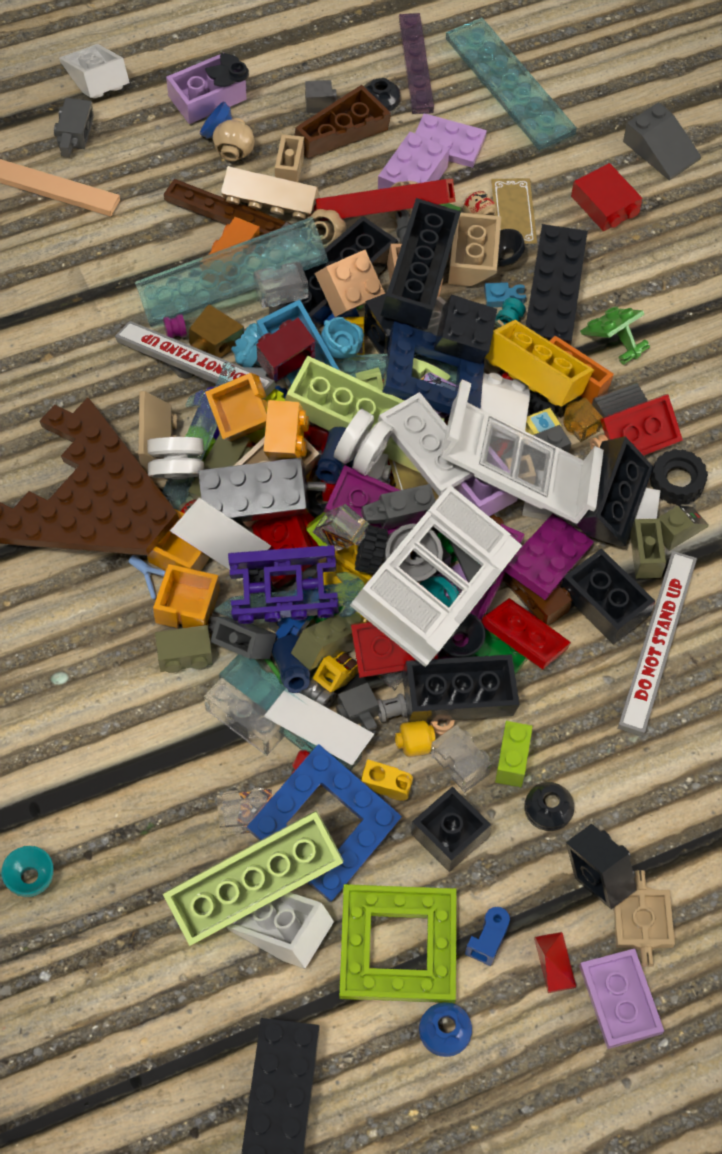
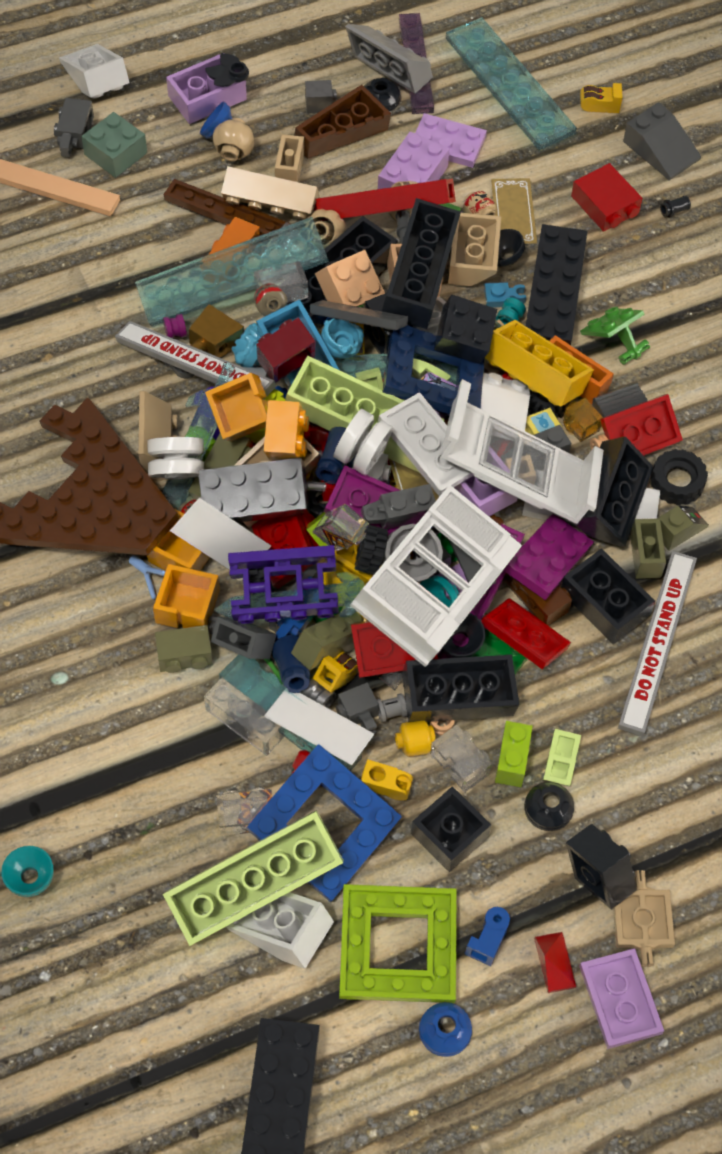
(114, 144): none -> sand green brick
(269, 299): none -> dark tan head
(358, 315): none -> dark grey tile
(389, 57): none -> light grey slope
(562, 757): none -> yellowish green slope
(602, 98): none -> yellow leg
(669, 208): none -> black pin

